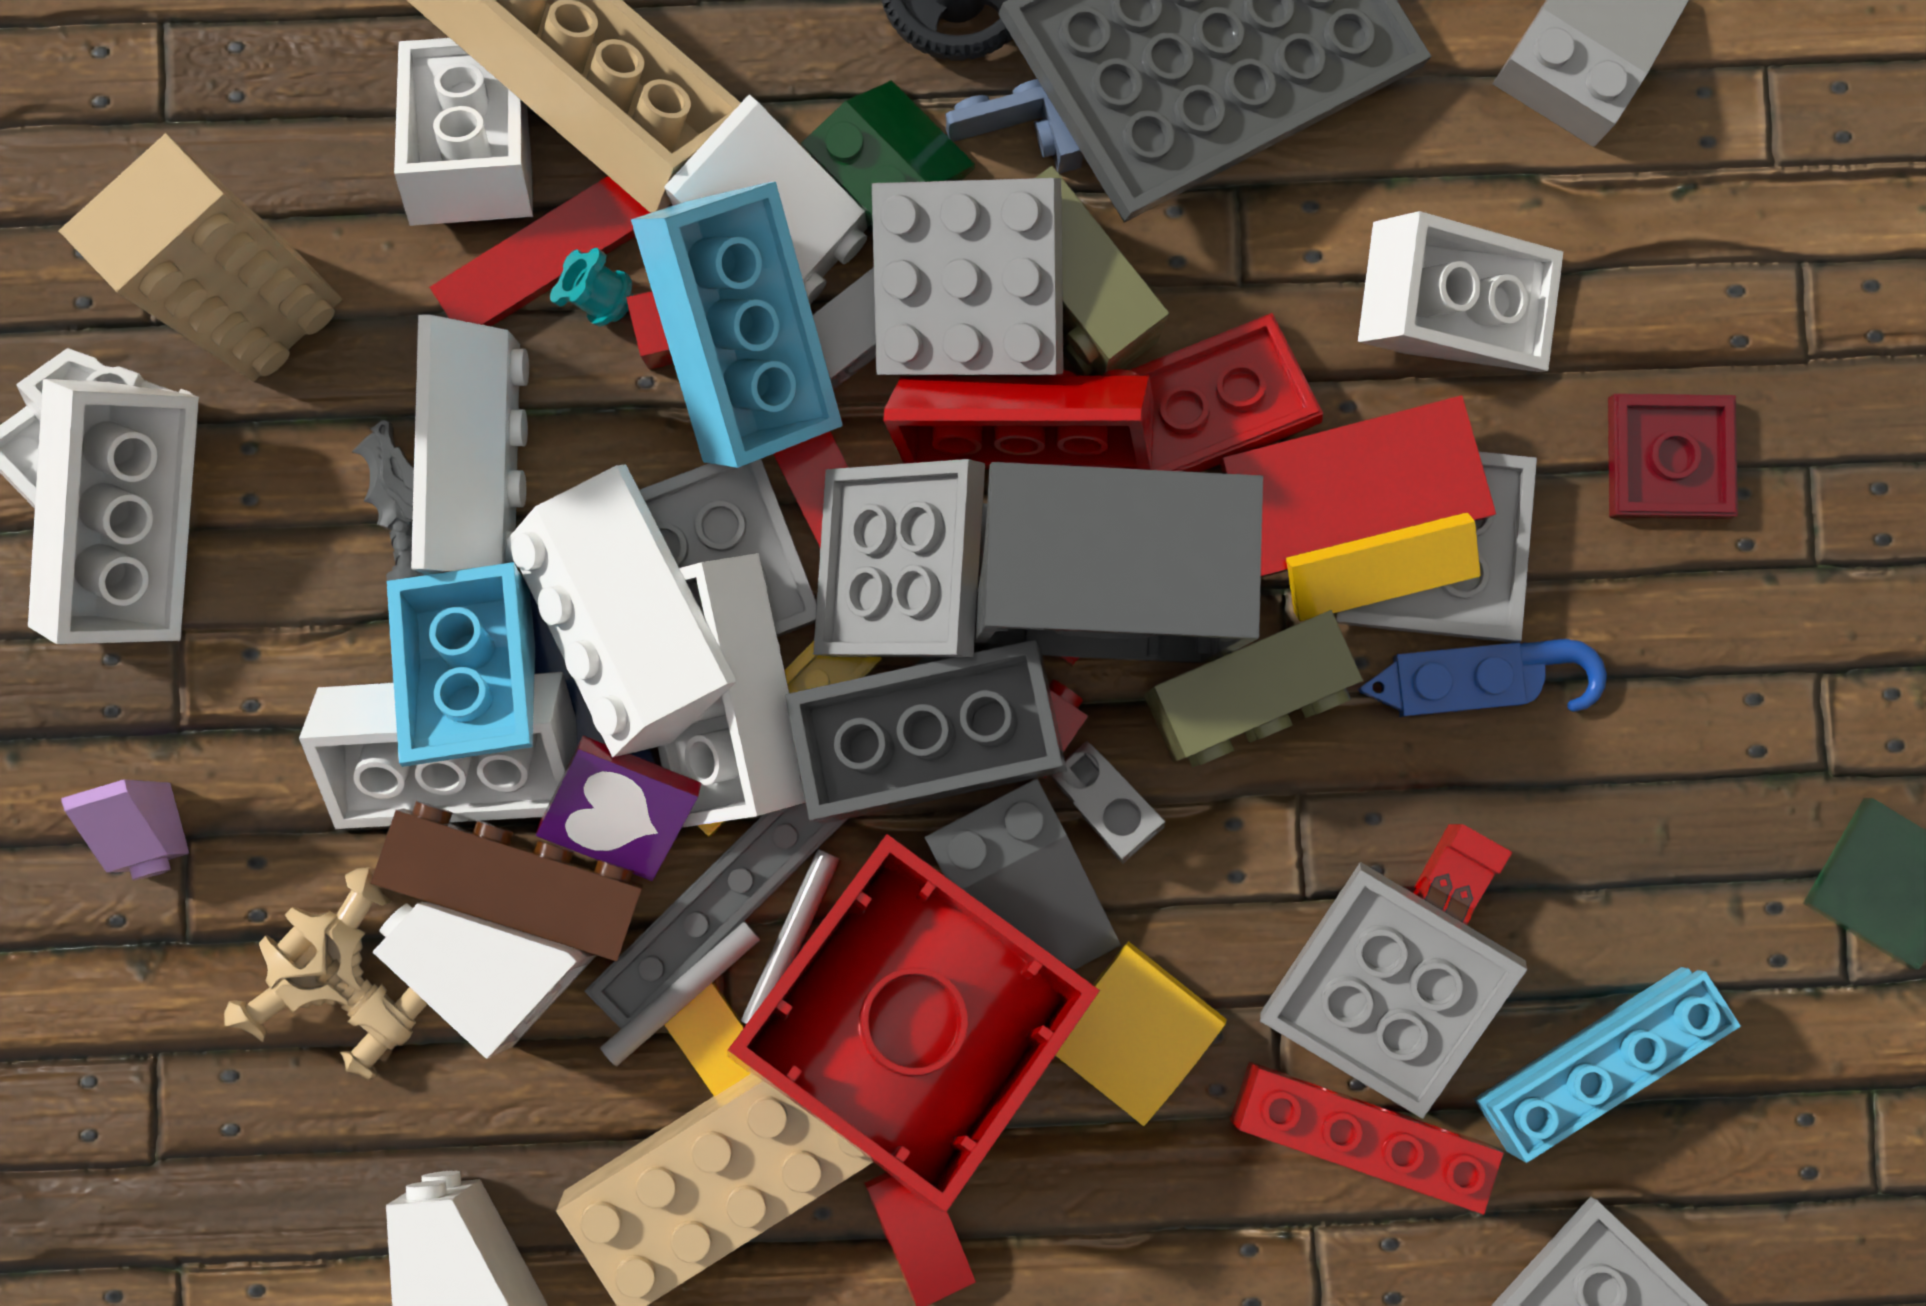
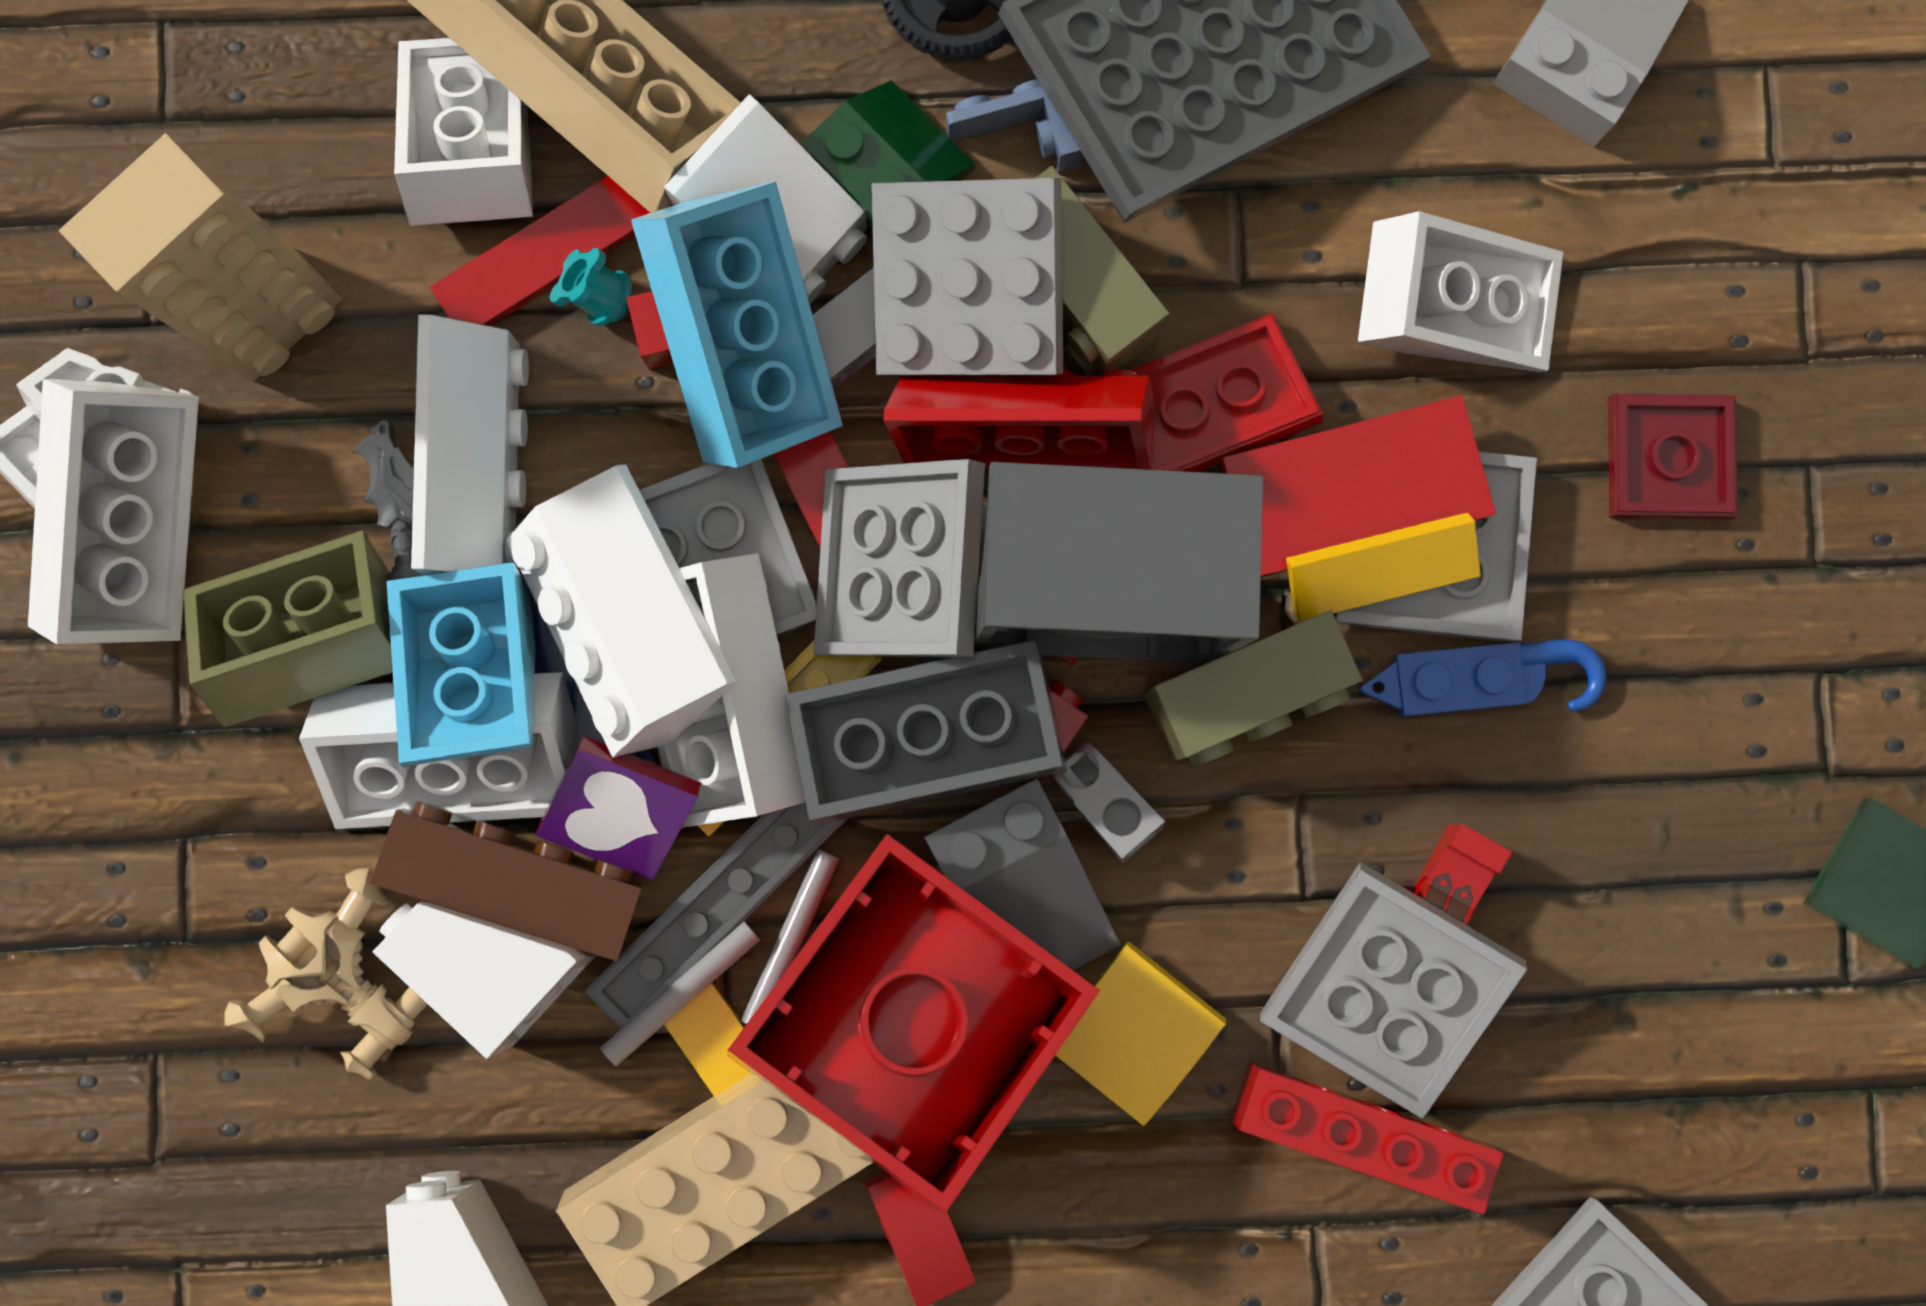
(129, 826): lavender slope -> none
(289, 629): none -> olive brick
(1606, 1063): medium azure brick -> none

